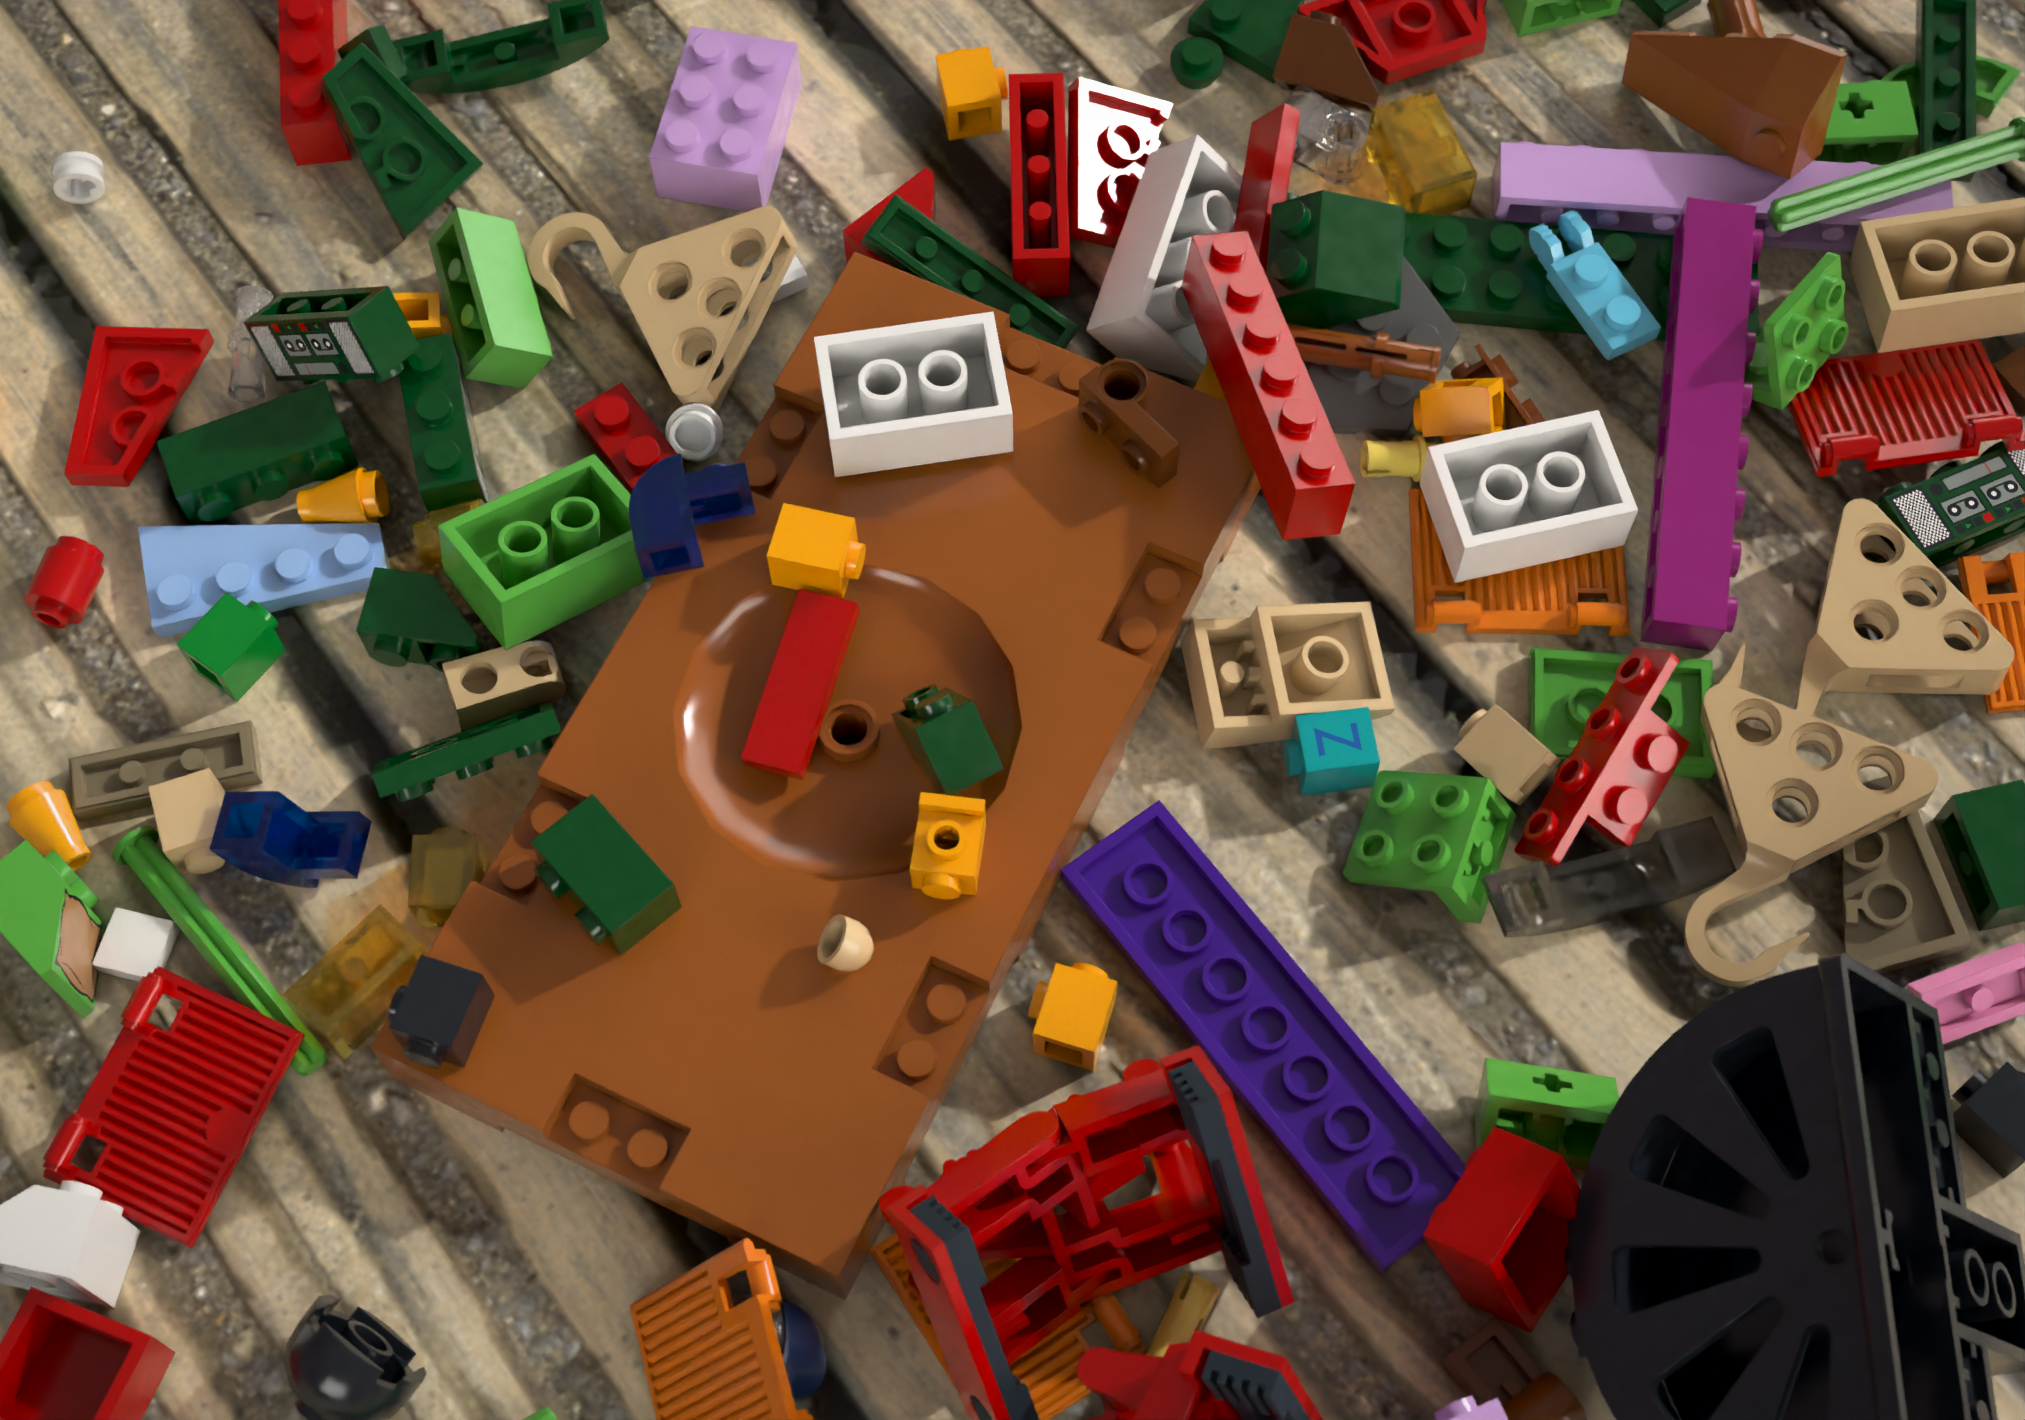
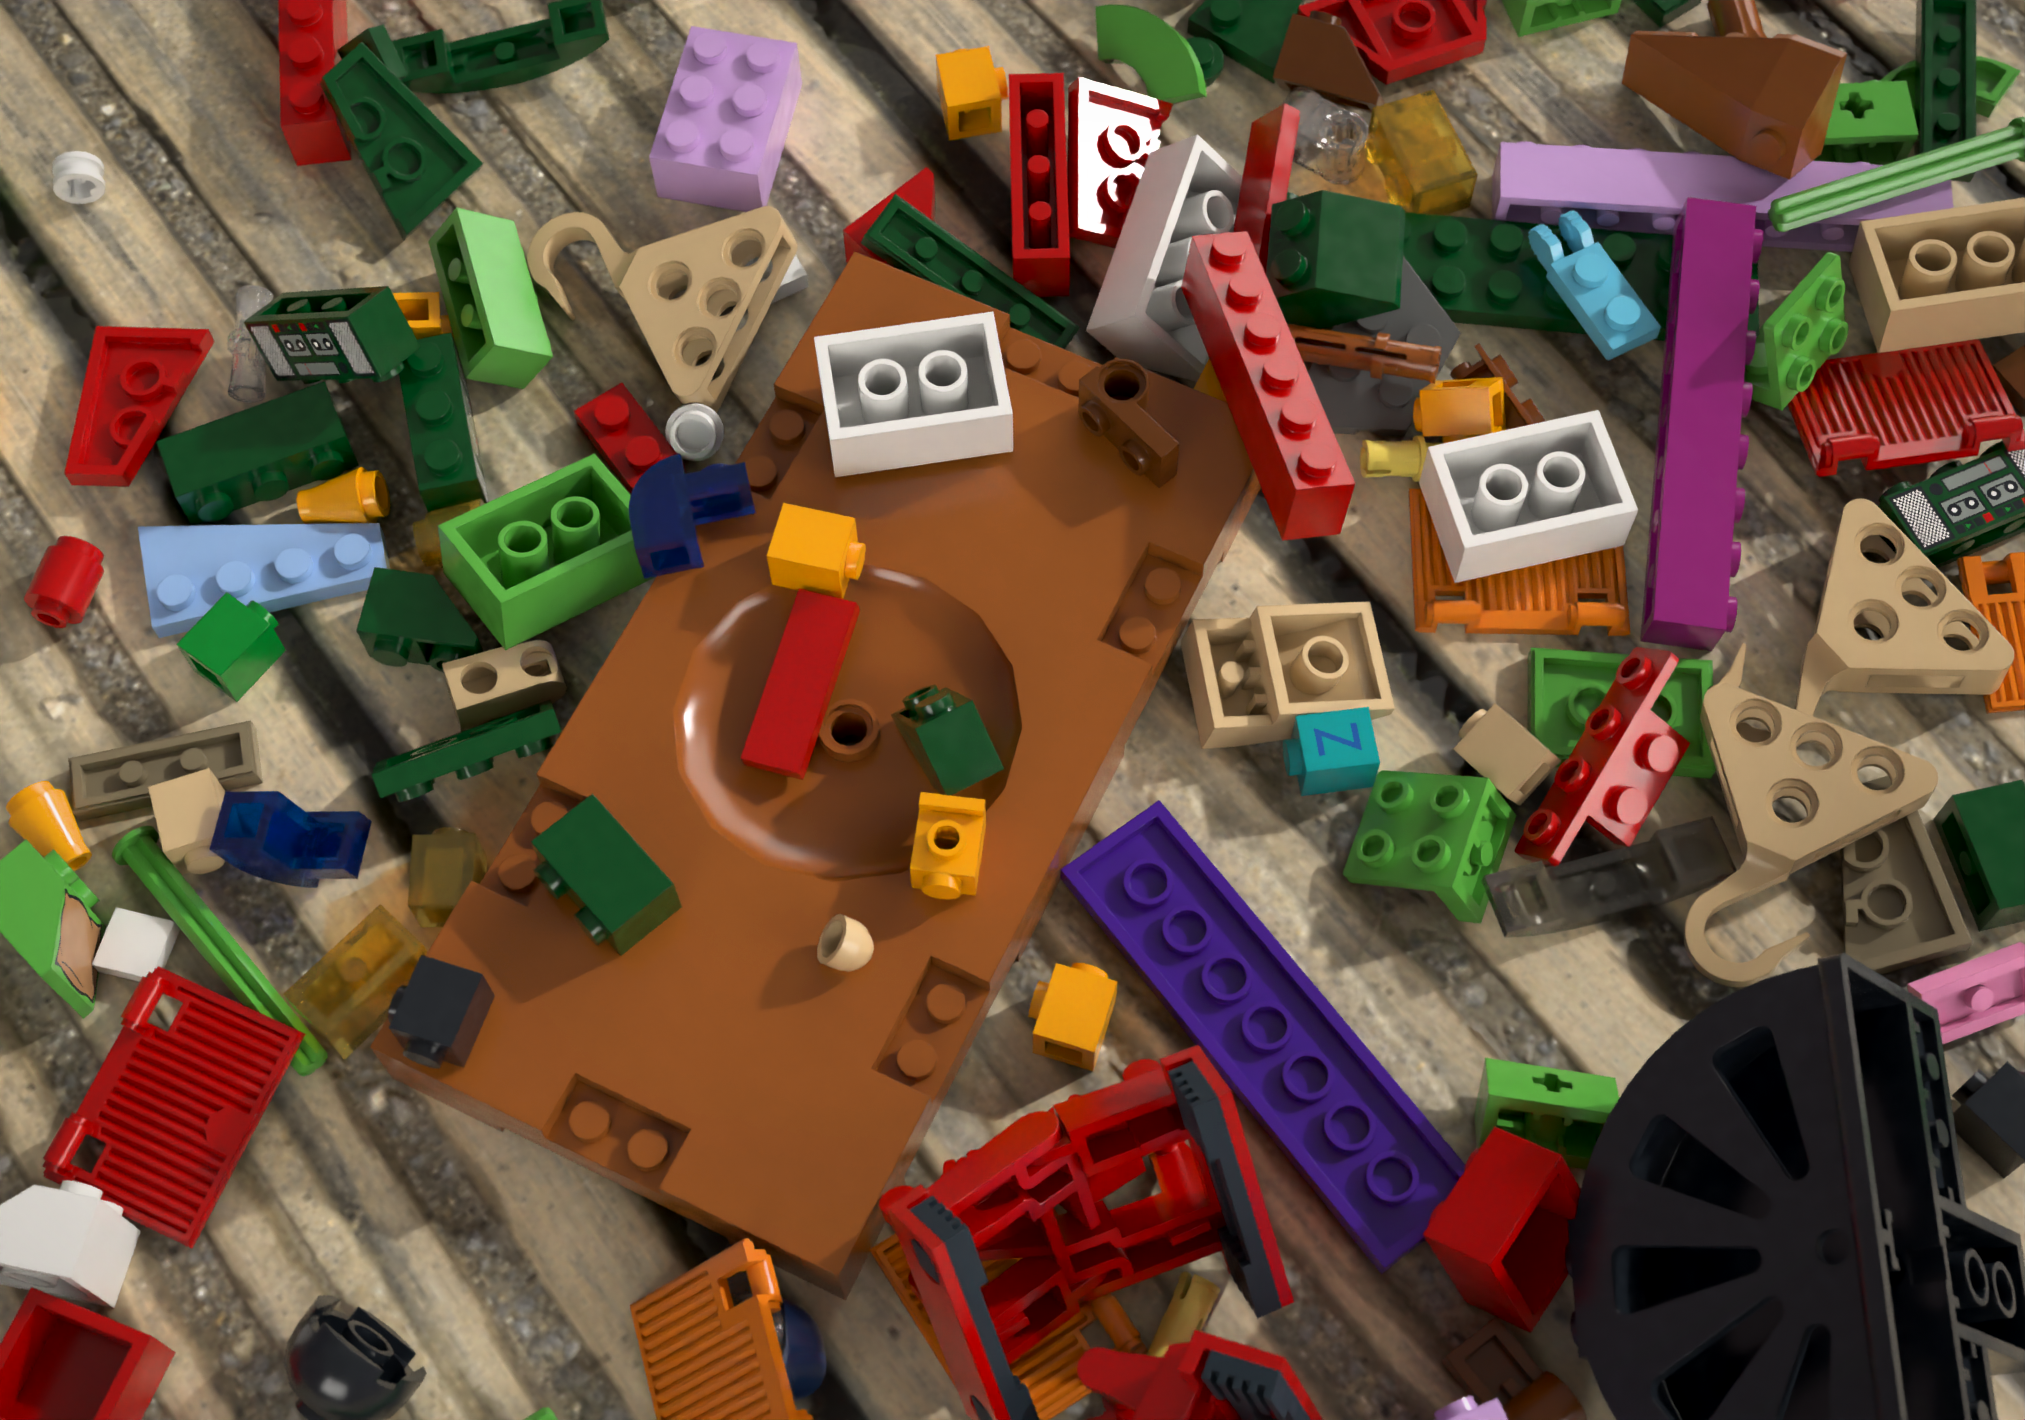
(1152, 49): none -> bright green tile

